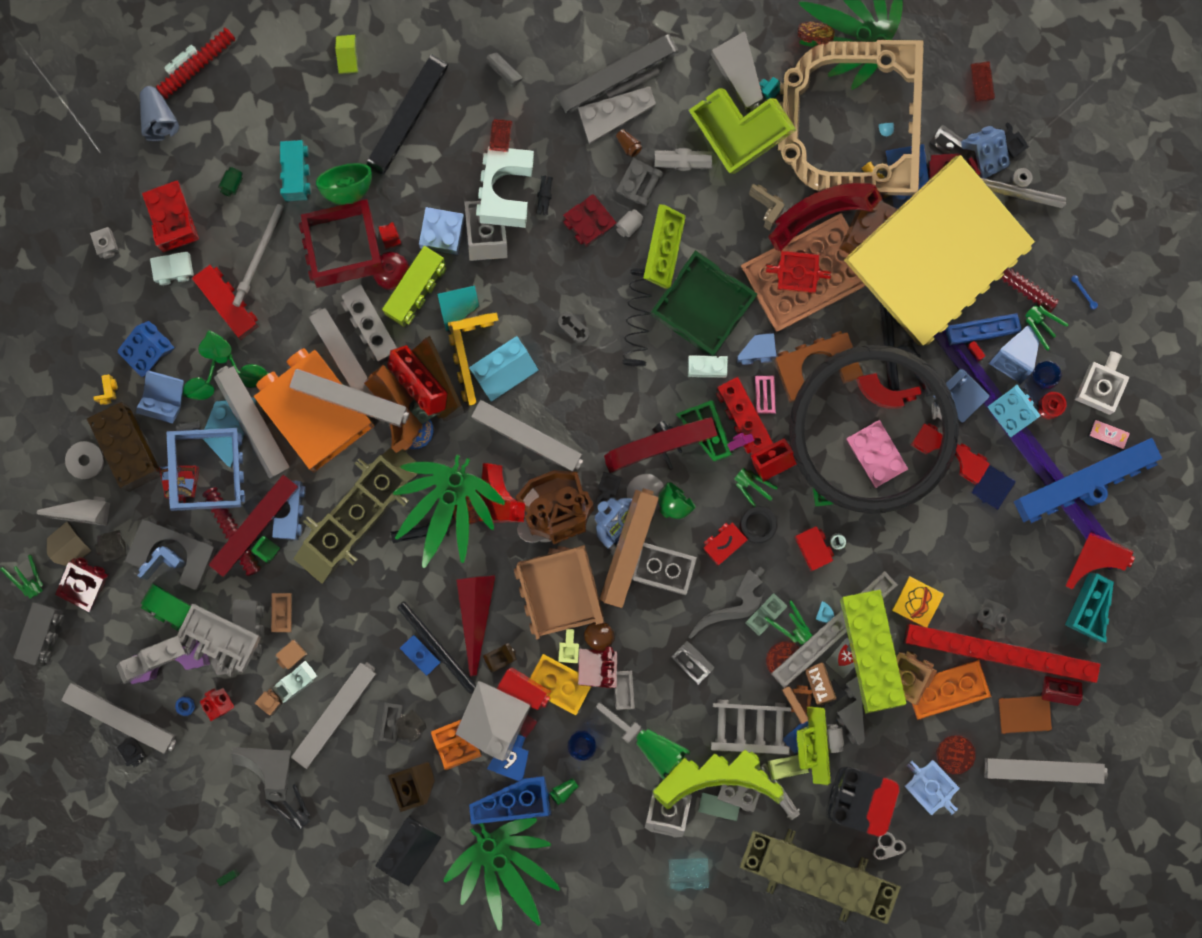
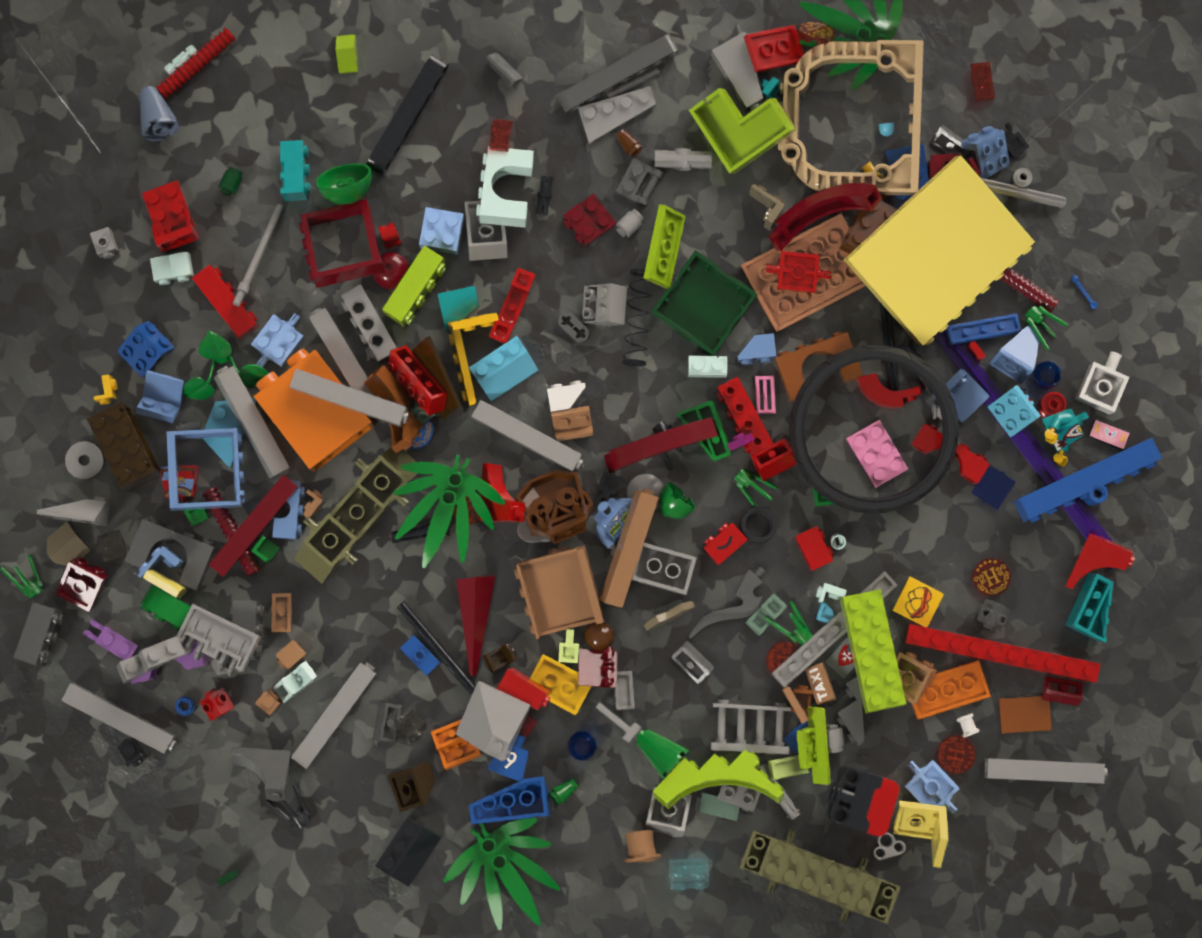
(112, 641): none -> medium lavender hinge
(165, 583): none -> light yellow slope
(196, 516): none -> green tile
(277, 340): none -> light blue plate
(312, 508): none -> medium nougat bracket
(512, 305): none -> red slope
(565, 396): none -> white slope
(572, 423): none -> medium nougat bracket
(604, 304): none -> light grey slope
(641, 847): none -> medium nougat piece
(669, 615): none -> dark tan tile
(774, 48): none -> red plate
(833, 592): none -> light aqua bracket
(930, 826): none -> light yellow bracket
(968, 725): none -> white bush
(991, 577): none -> clear red tile
(1063, 430): none -> torso

